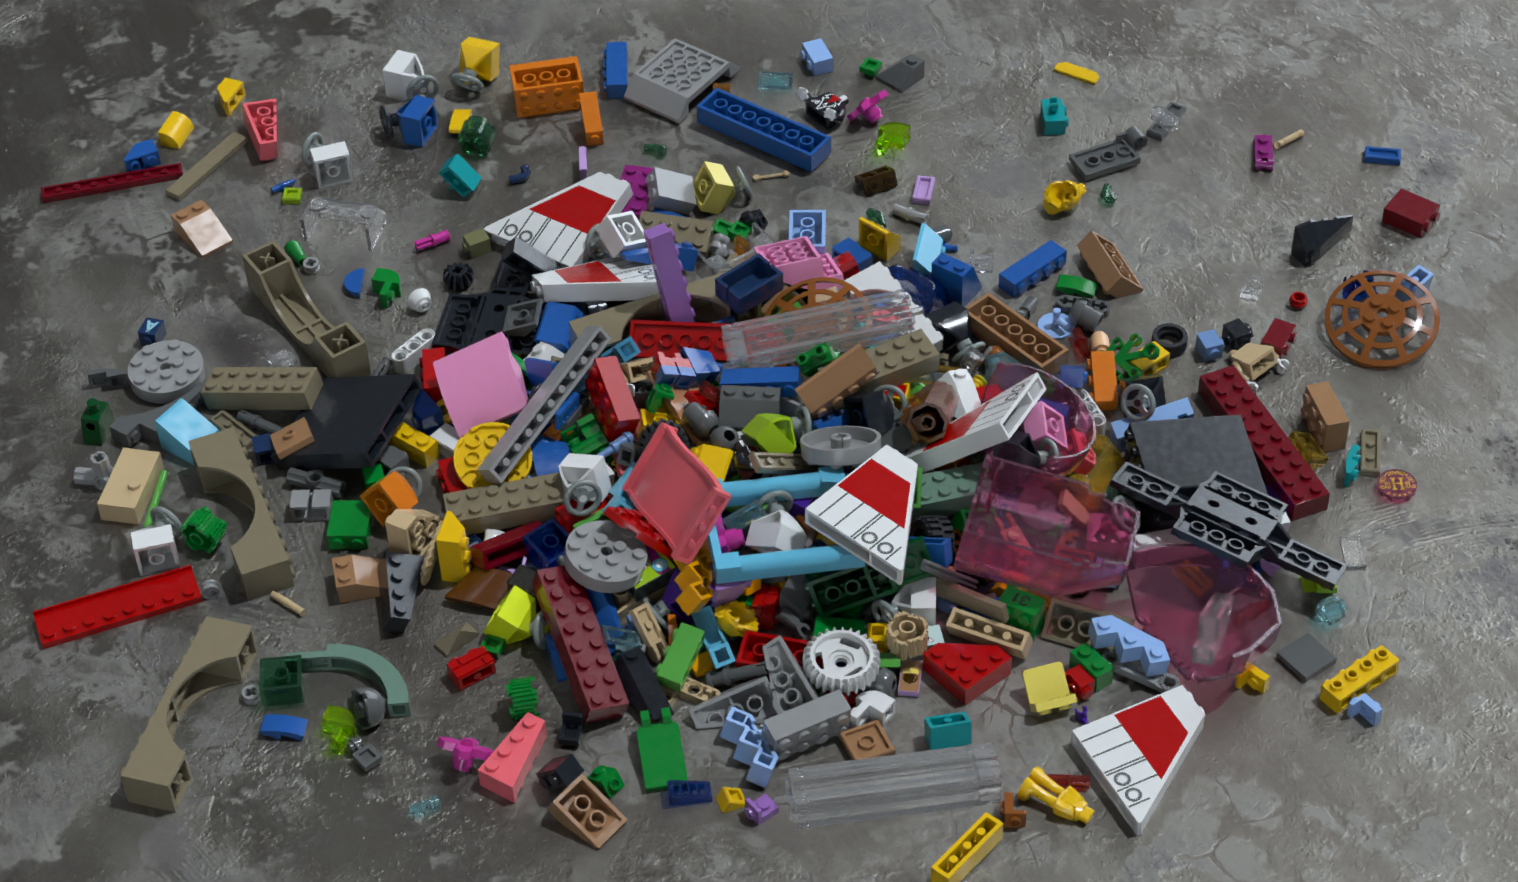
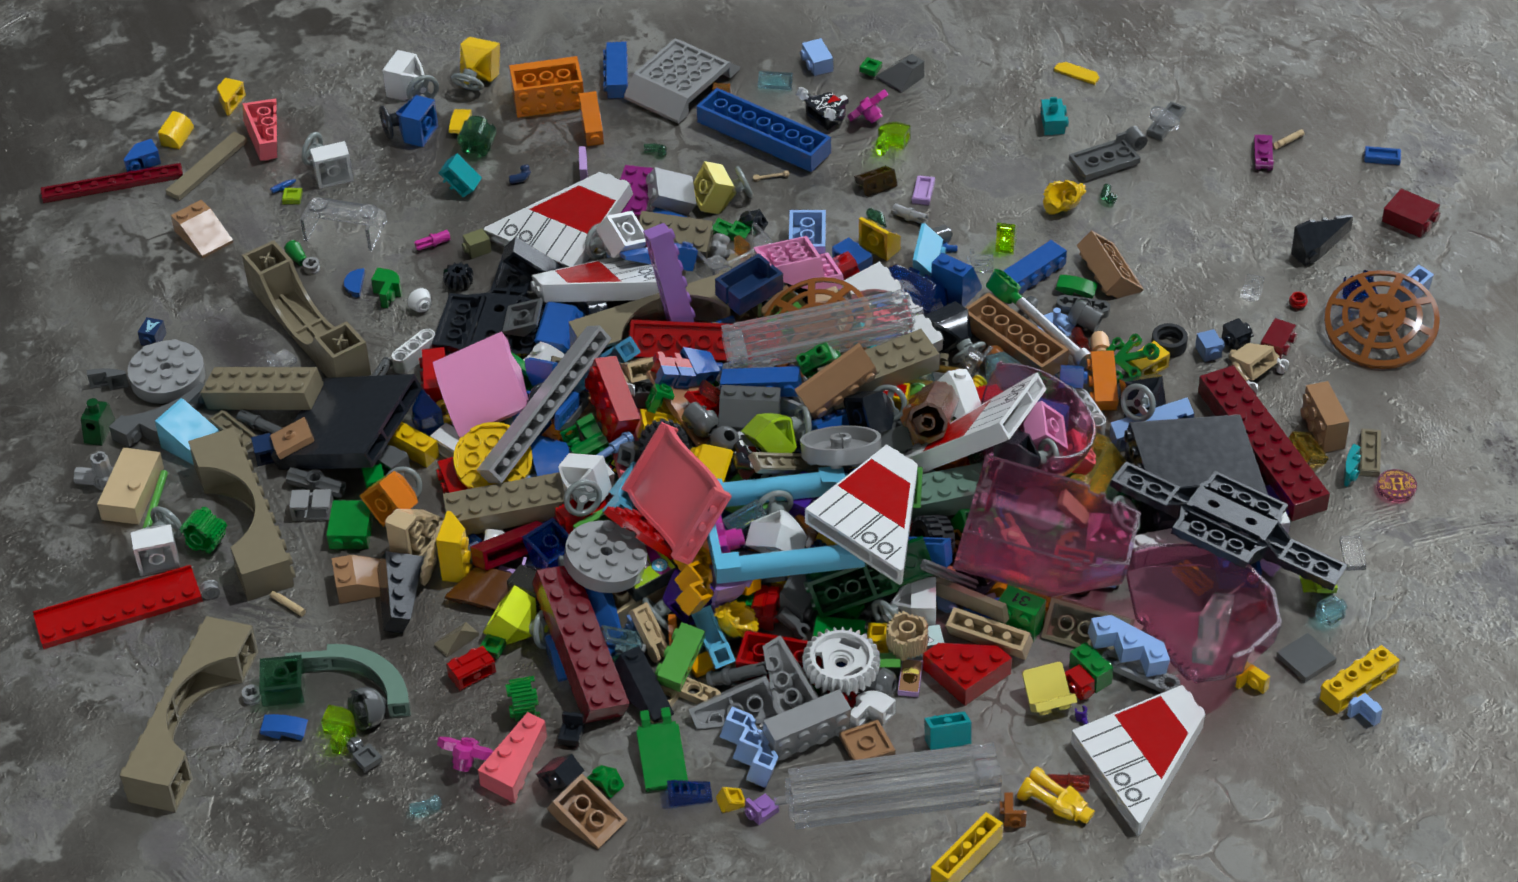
(1006, 238): none -> clear neon green slope
(1007, 291): none -> piece

